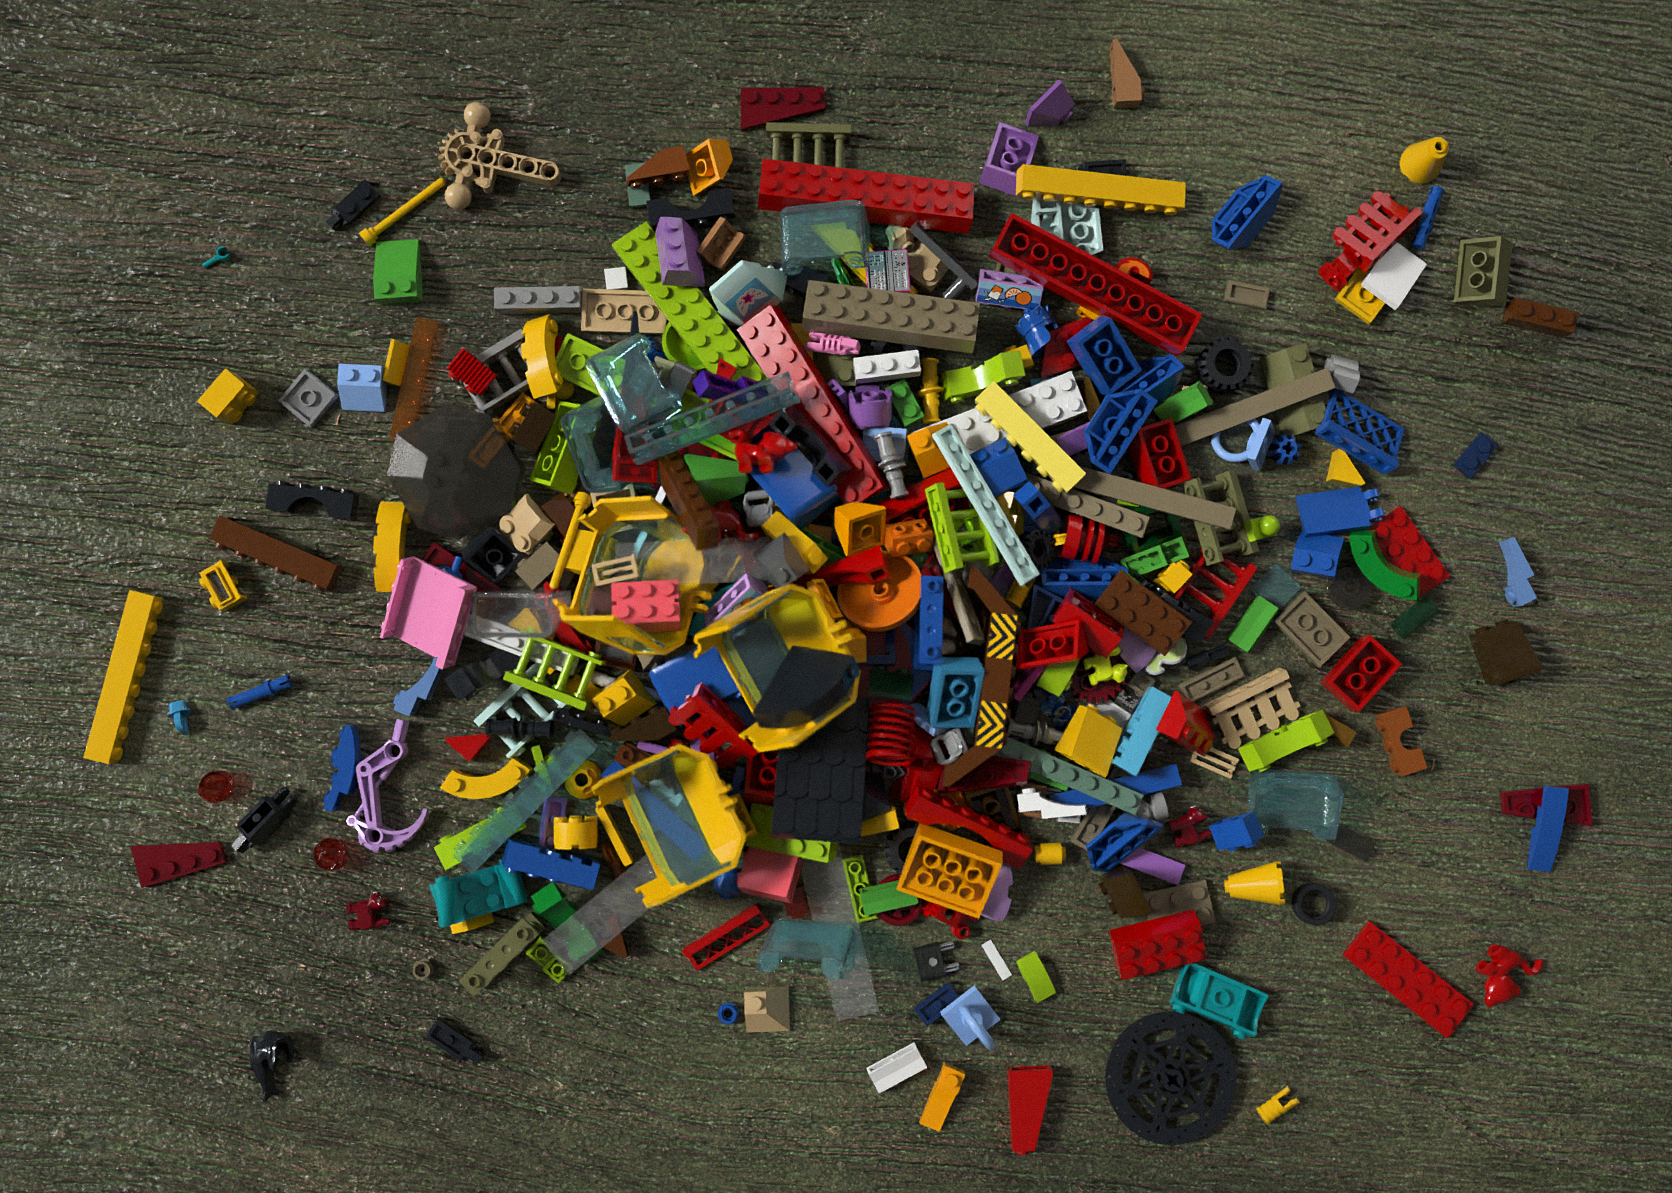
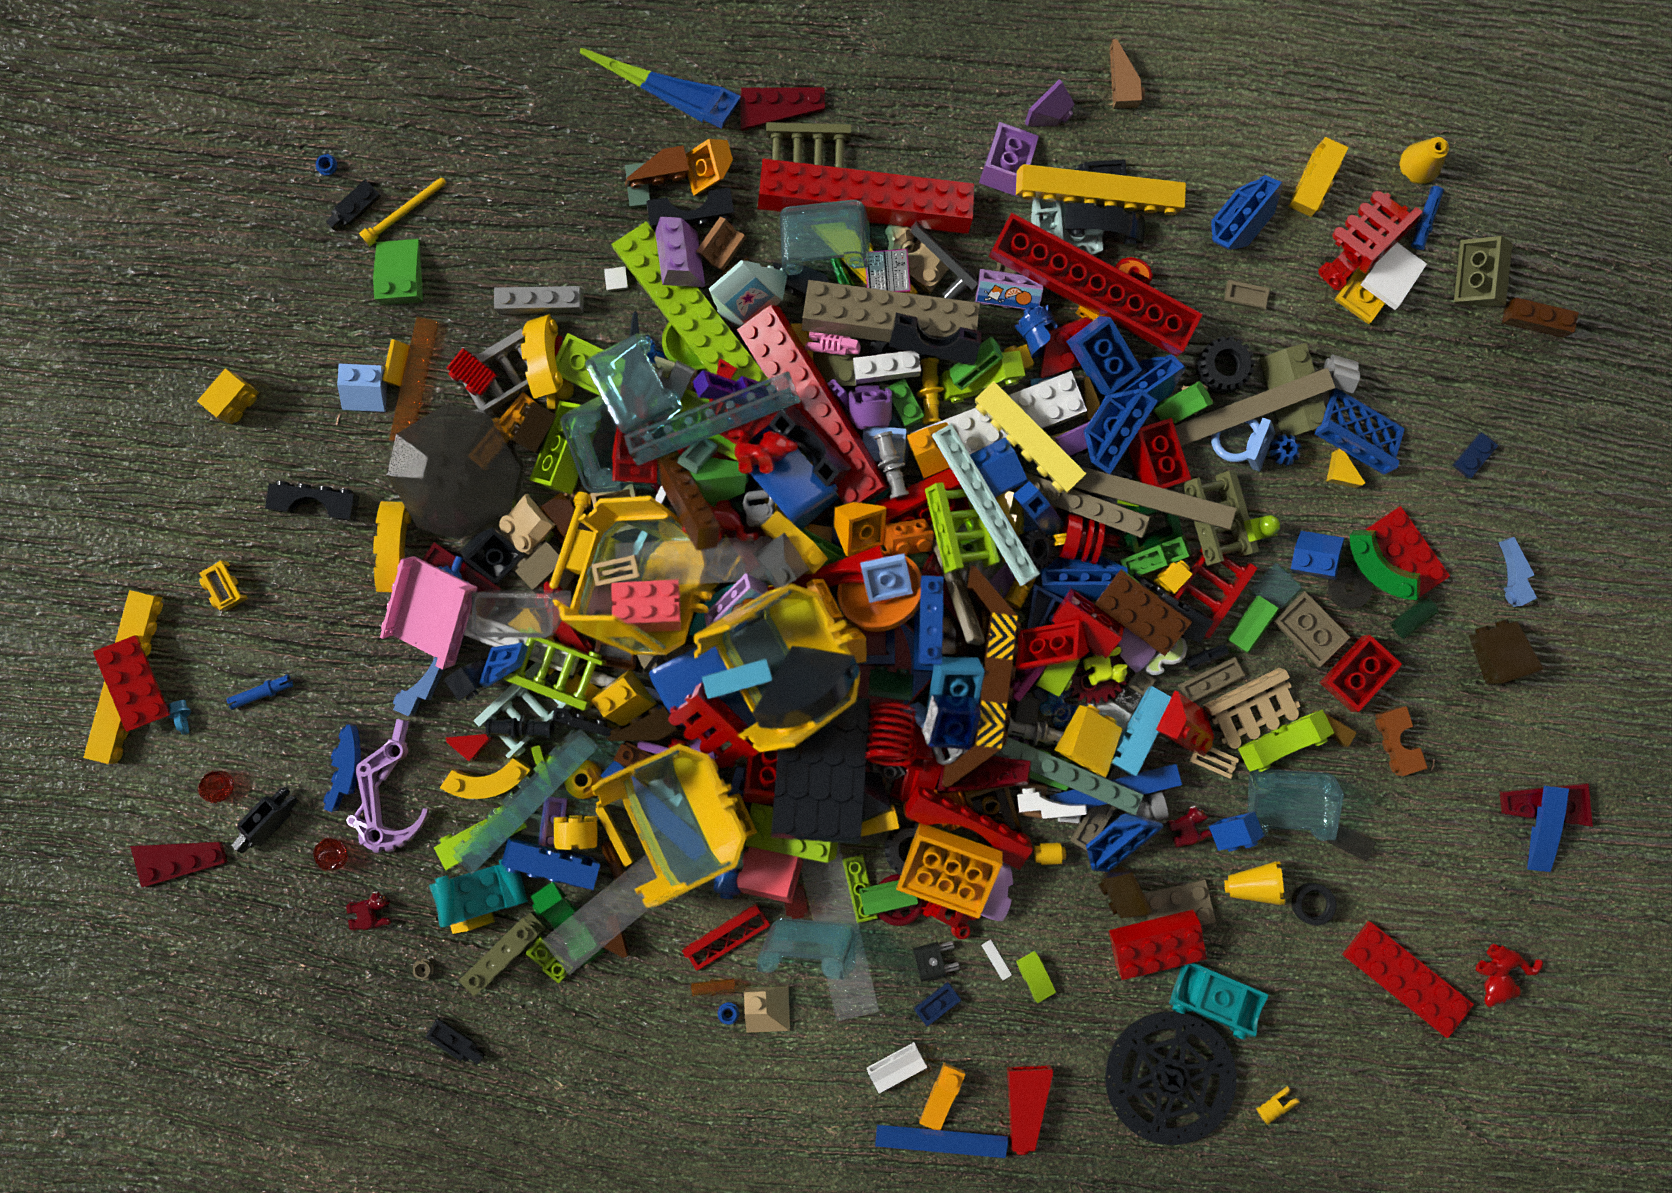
(131, 683): none -> red plate
(218, 257): teal hand -> none
(263, 1058): black hair -> none
(276, 553): reddish brown brick -> none
(308, 398): light grey tile -> none
(322, 160): none -> blue plate
(477, 117): tan piece -> none
(501, 662): none -> blue wing
(613, 310): tan plate -> none
(695, 99): none -> blue plate
(698, 455): none -> sand green tile
(712, 987): none -> clear orange pin
(736, 678): none -> medium azure tile
(886, 578): none -> light blue plate
(941, 1141): none -> blue tile
(951, 721): none -> clear blue brick
(959, 346): none -> black arch
(971, 1017): light blue tile -> none
(987, 356): none -> bright green piece
(1109, 222): none -> black brick
(1155, 865): medium lavender tile -> none
(1318, 177): none -> yellow wedge
(1337, 511): blue tile -> none

